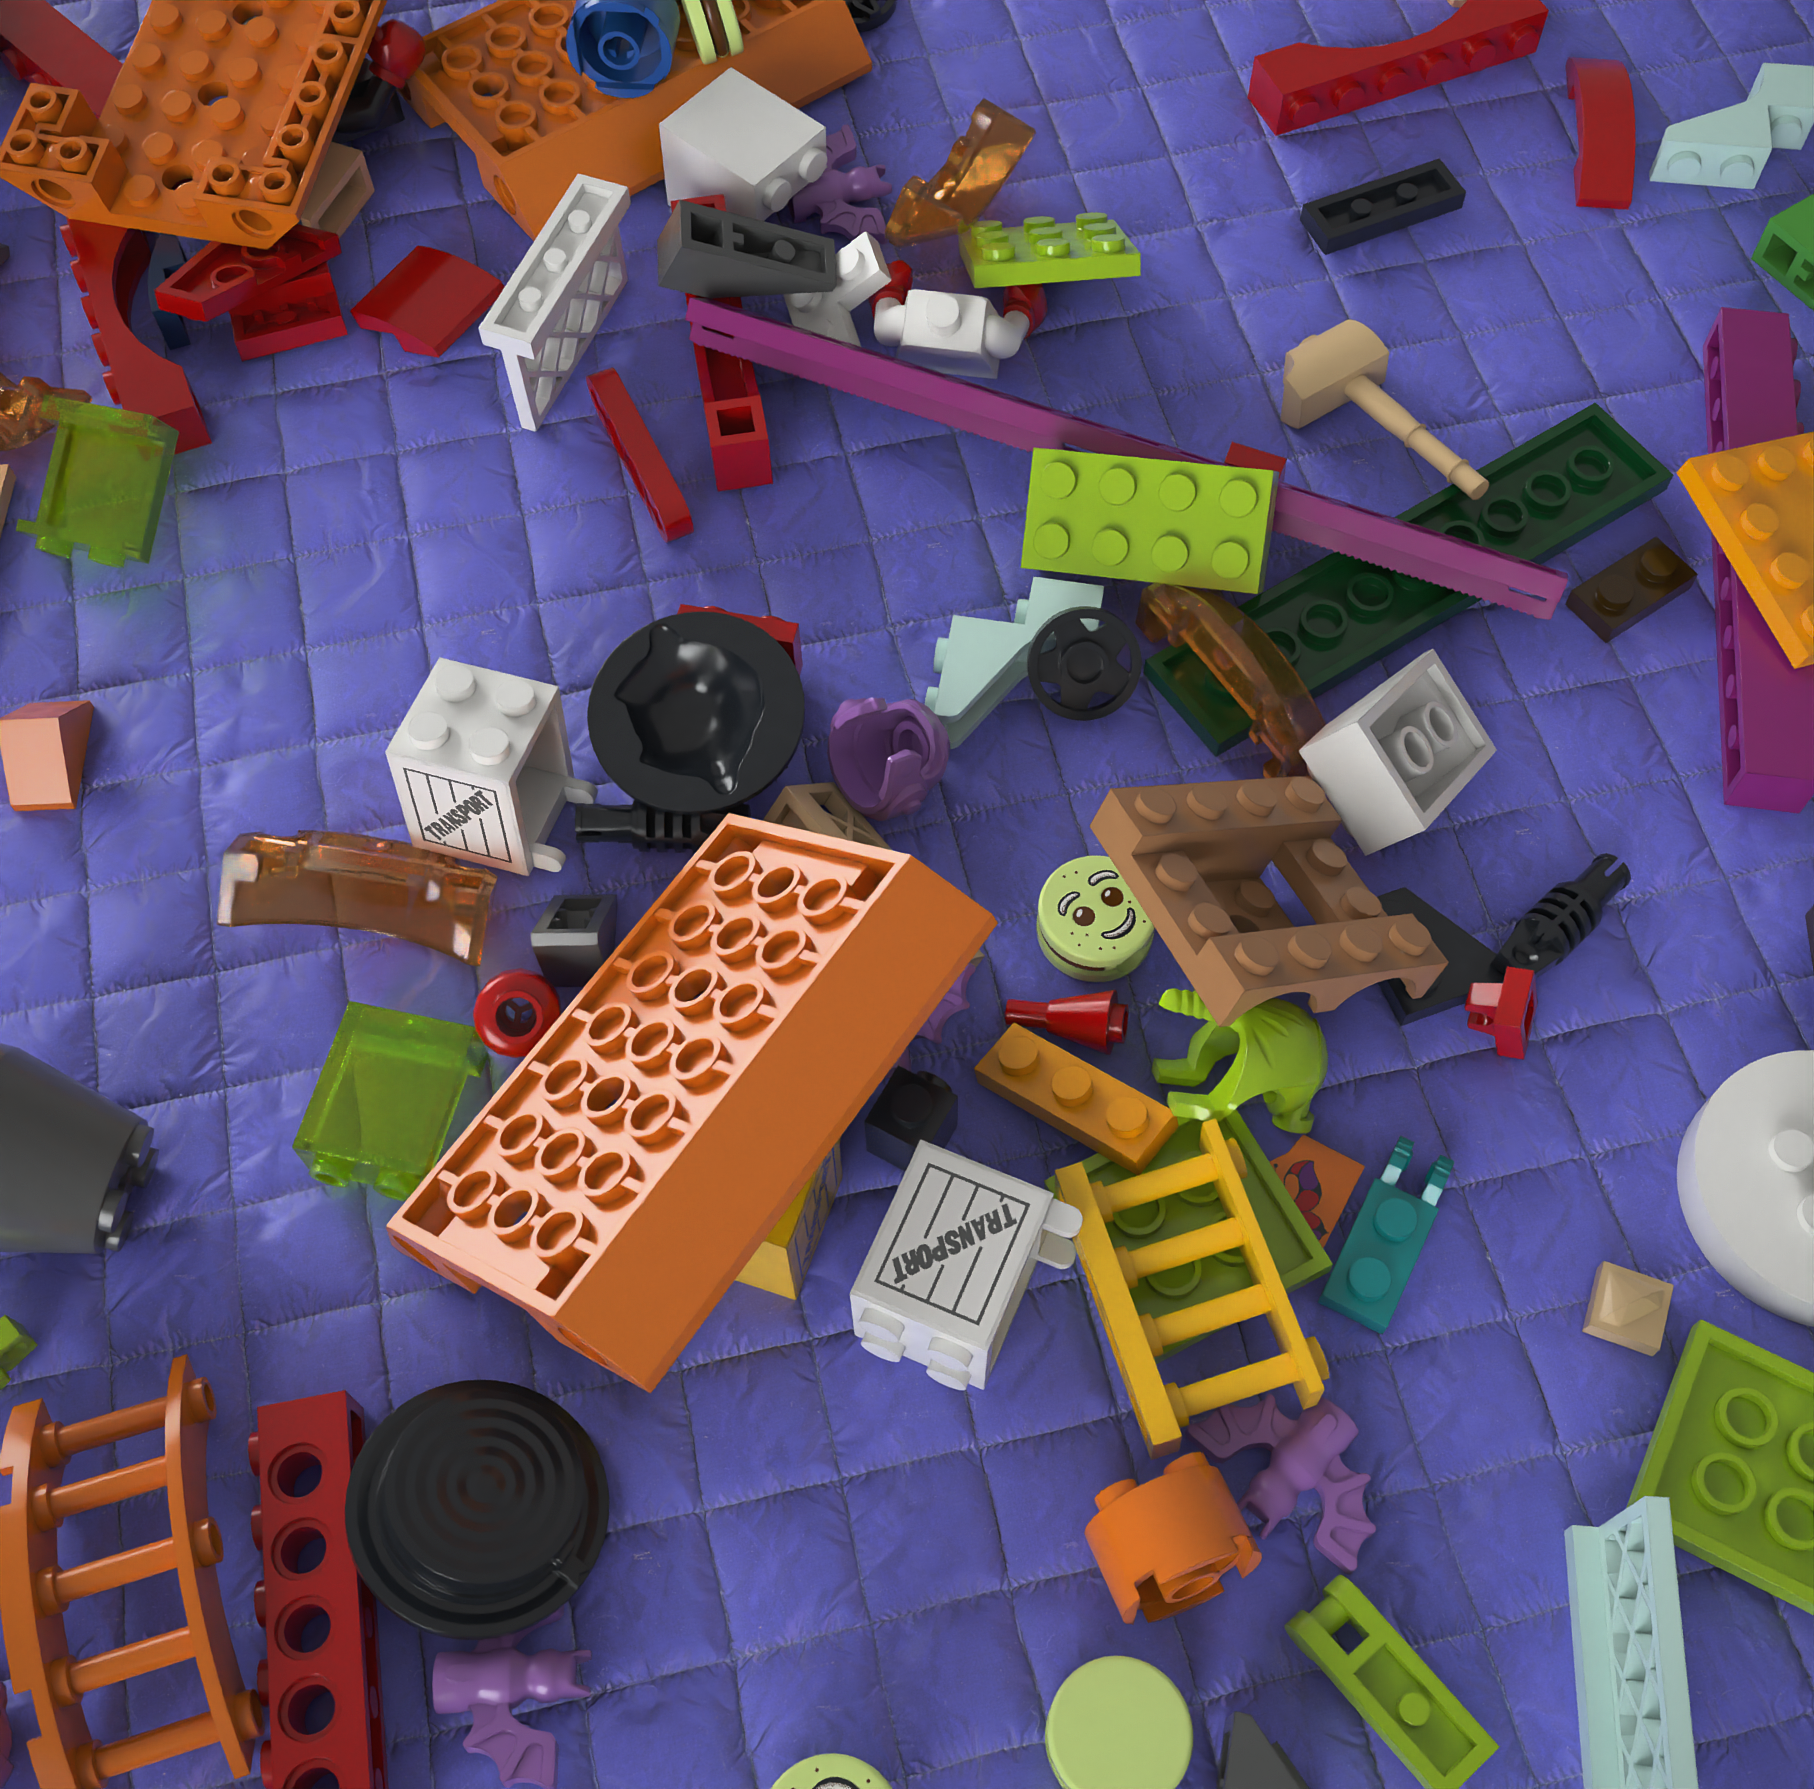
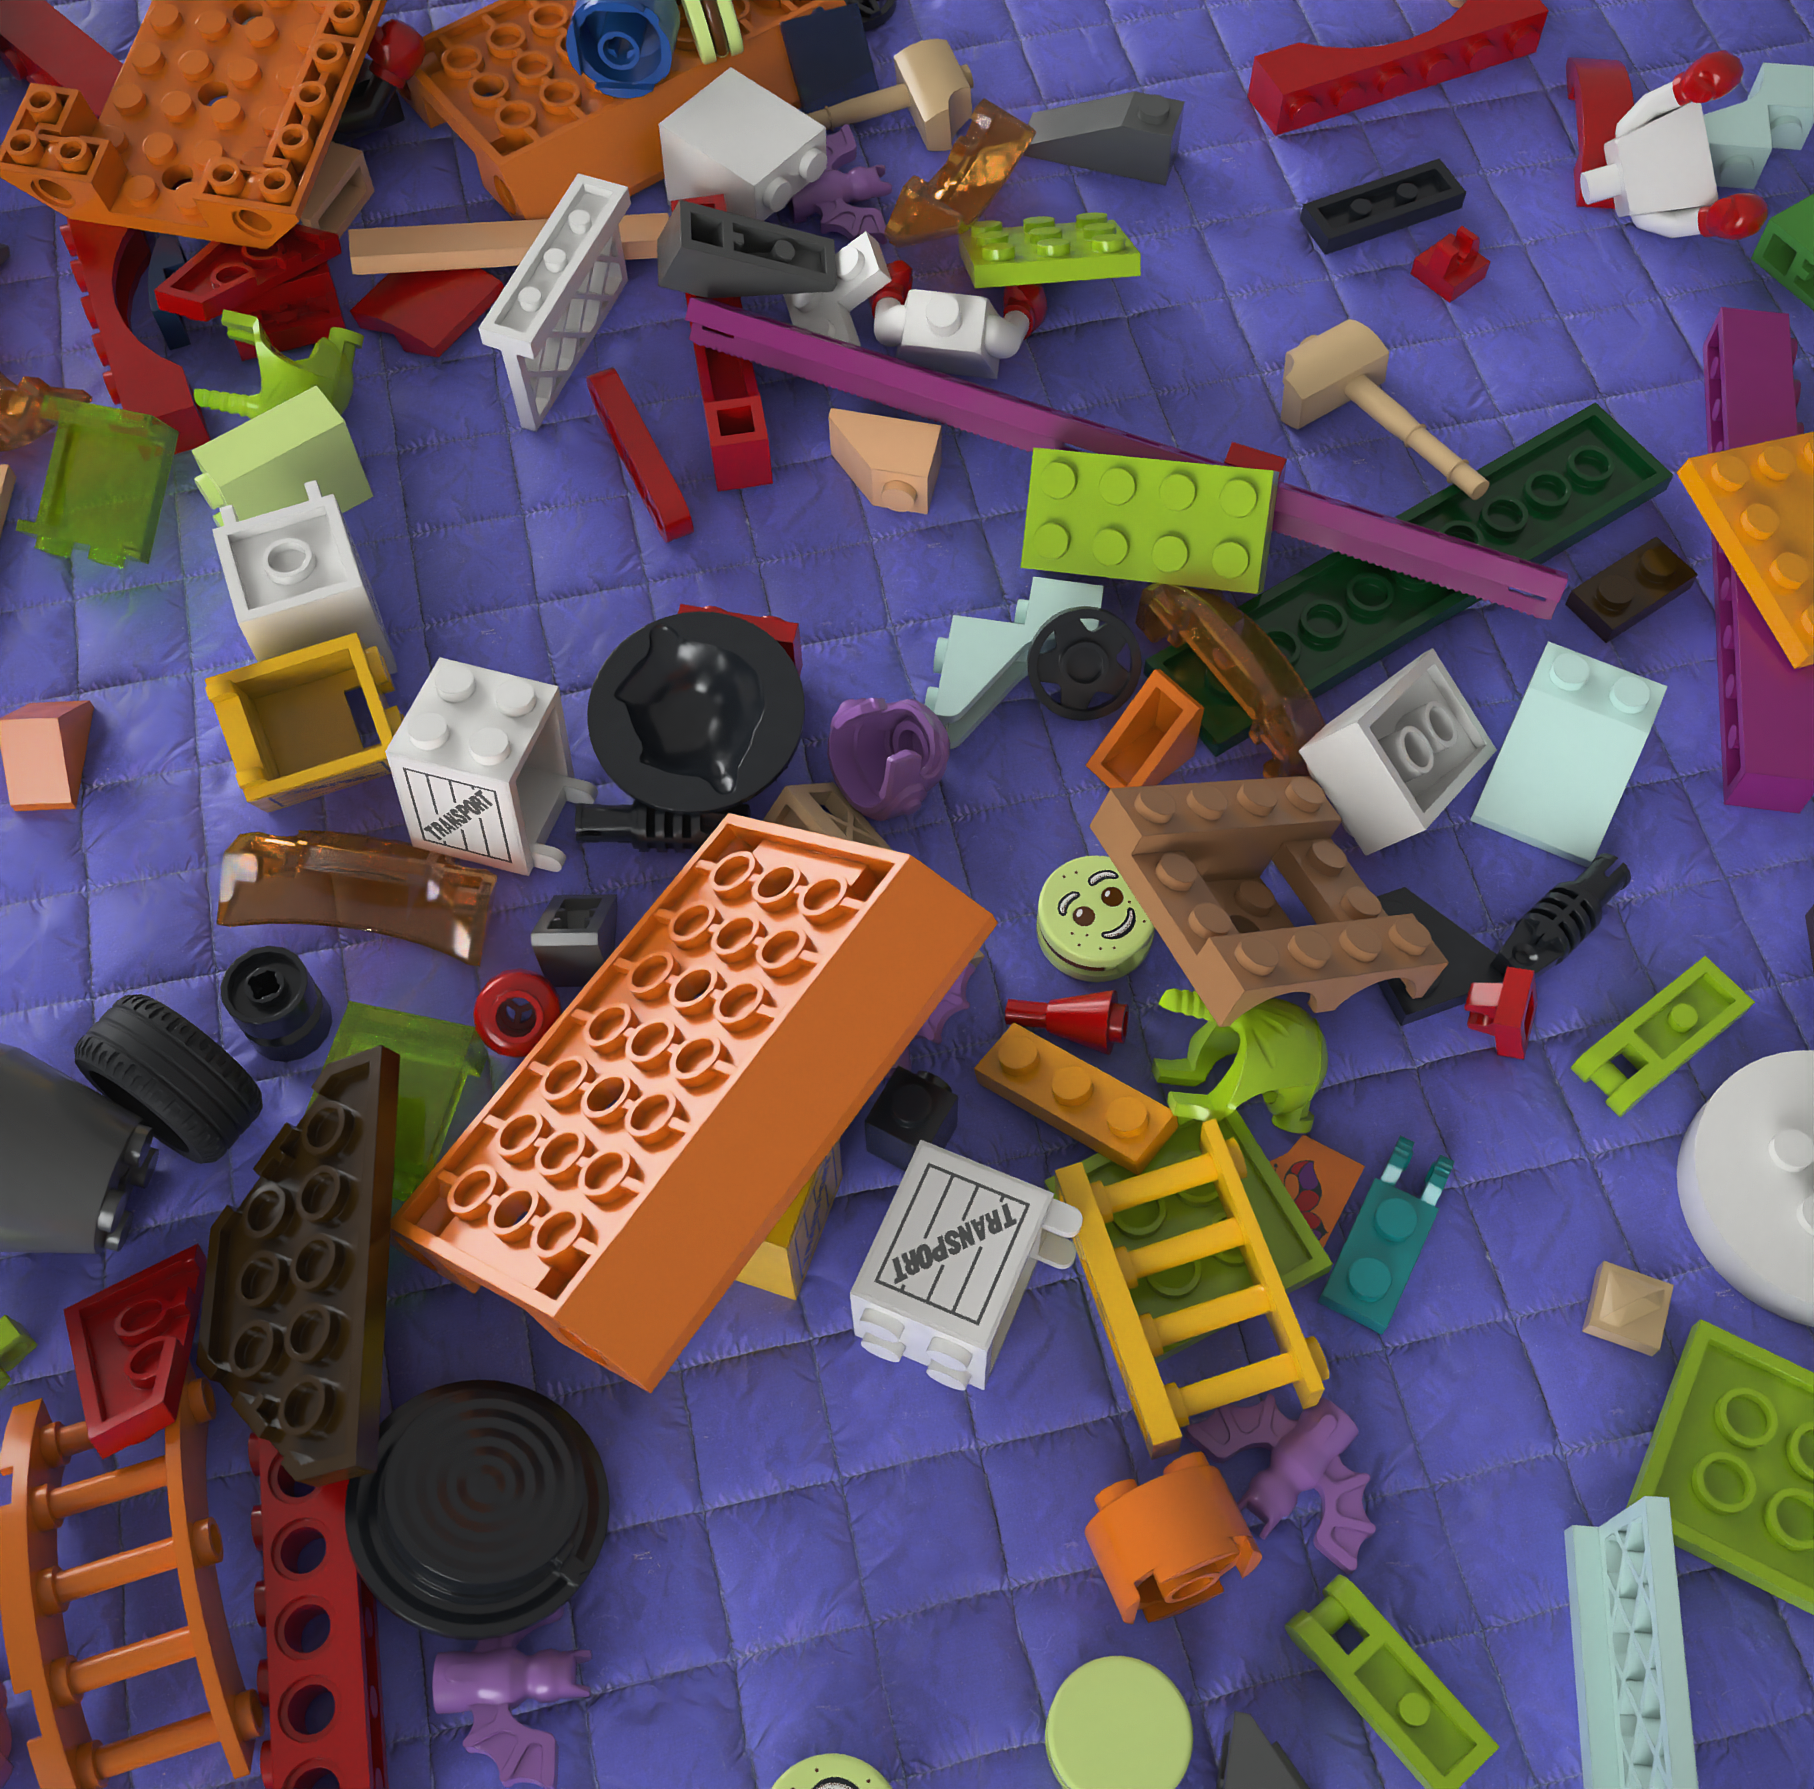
(136, 1349): none -> red wing
(170, 1077): none -> black tyre
(274, 454): none -> yellowish green brick
(276, 1003): none -> black wheel
(283, 378): none -> lime piece
(294, 723): none -> yellow container
(298, 578): none -> white container
(304, 1278): none -> dark brown plate
(476, 244): none -> light nougat tile
(829, 57): none -> clear blue piece
(888, 458): none -> light nougat slope
(927, 84): none -> tan piece
(1116, 135): none -> dark grey slope
(1150, 737): none -> orange slope
(1451, 264): none -> red tile
(1569, 754): none -> light aqua slope
(1663, 162): none -> white torso
(1663, 1034): none -> lime plate

